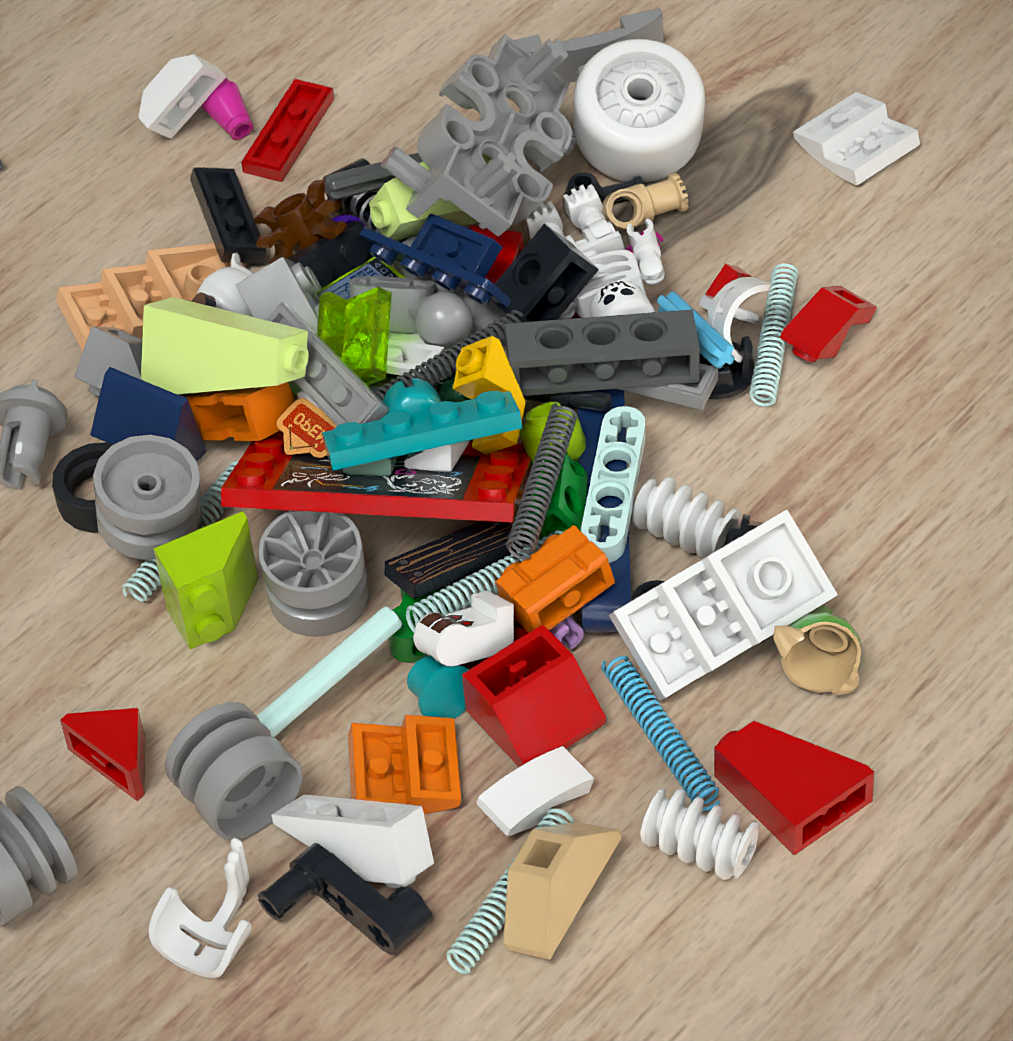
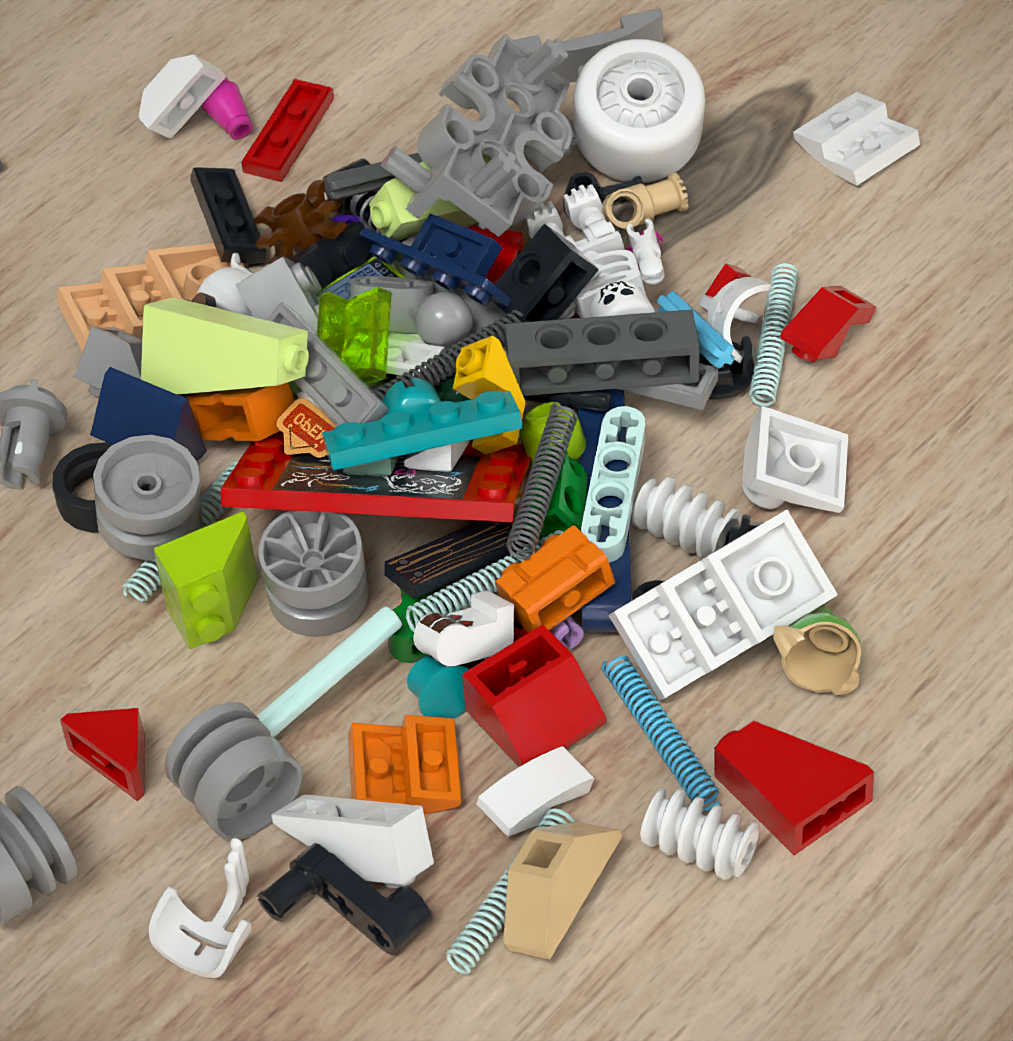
(794, 462): none -> white slope

